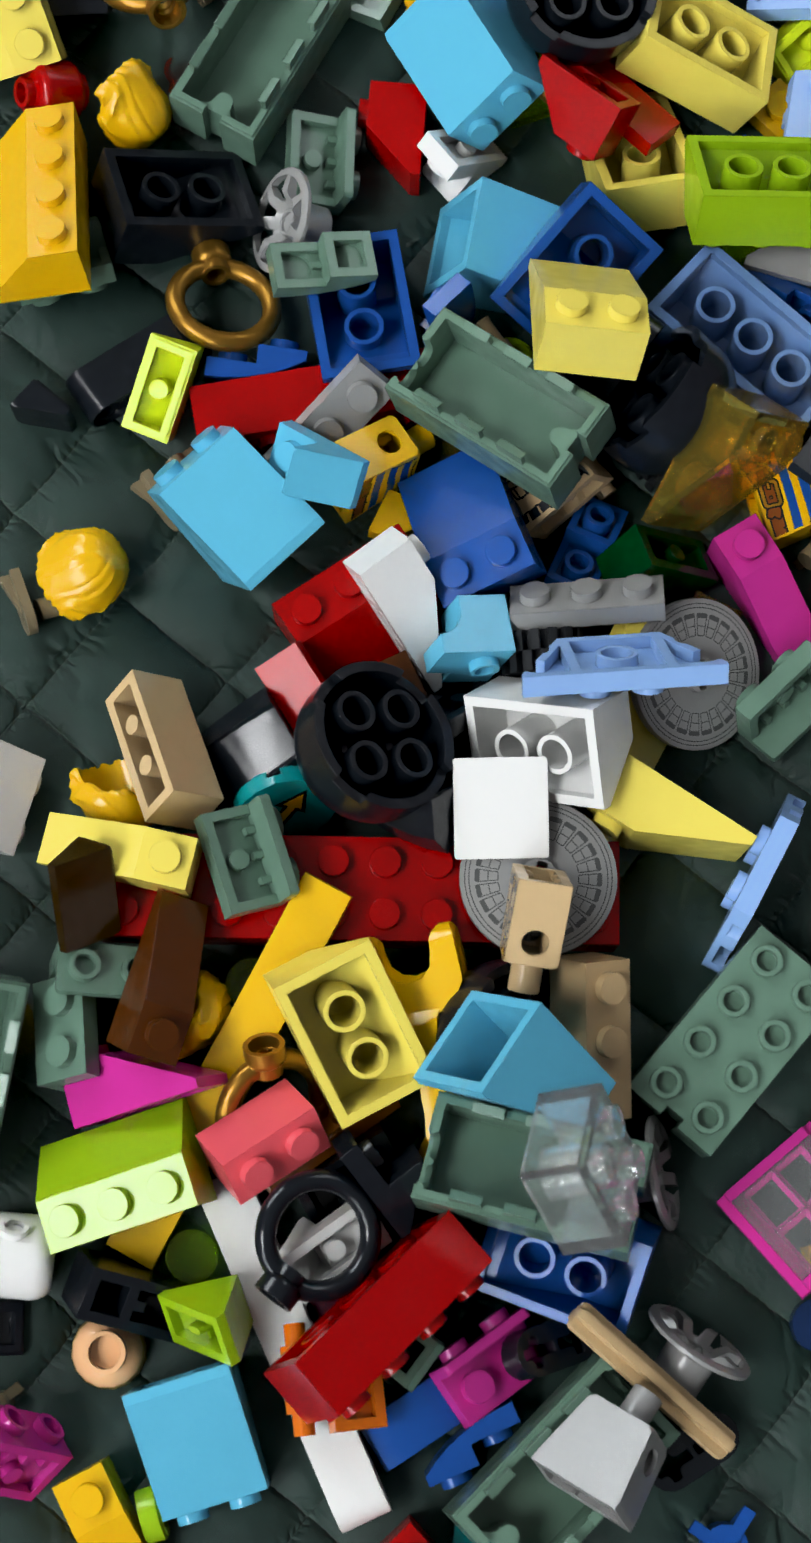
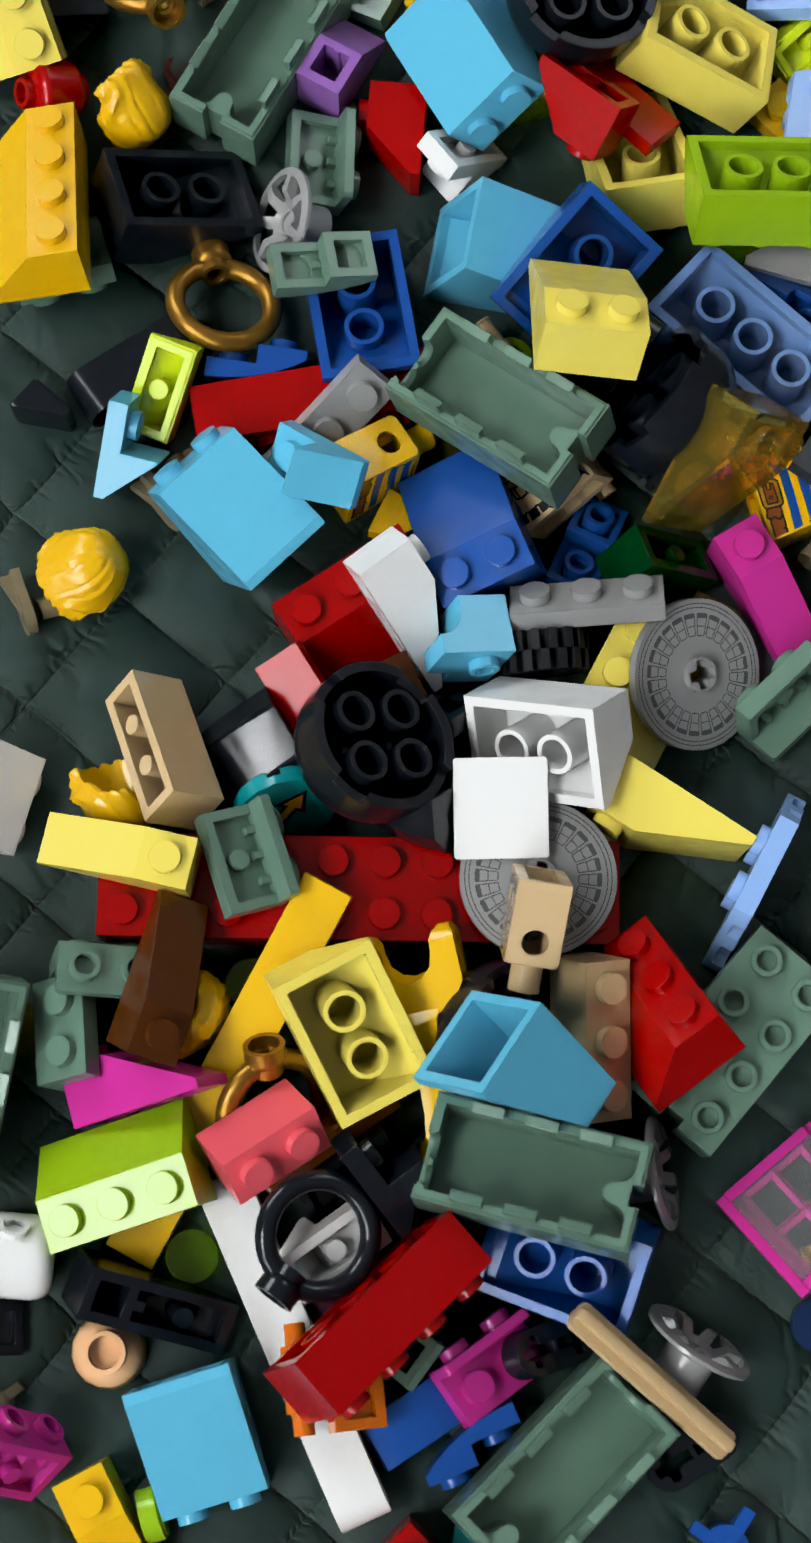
(84, 894): dark brown slope -> none
(119, 456): none -> medium azure slope
(209, 1318): lime slope -> none
(337, 67): none -> medium lavender slope
(454, 295): blue slope -> none
(582, 1169): clear brick -> none
(607, 1455): torso -> none
(620, 663): light blue wing -> none
(674, 1023): none -> red slope

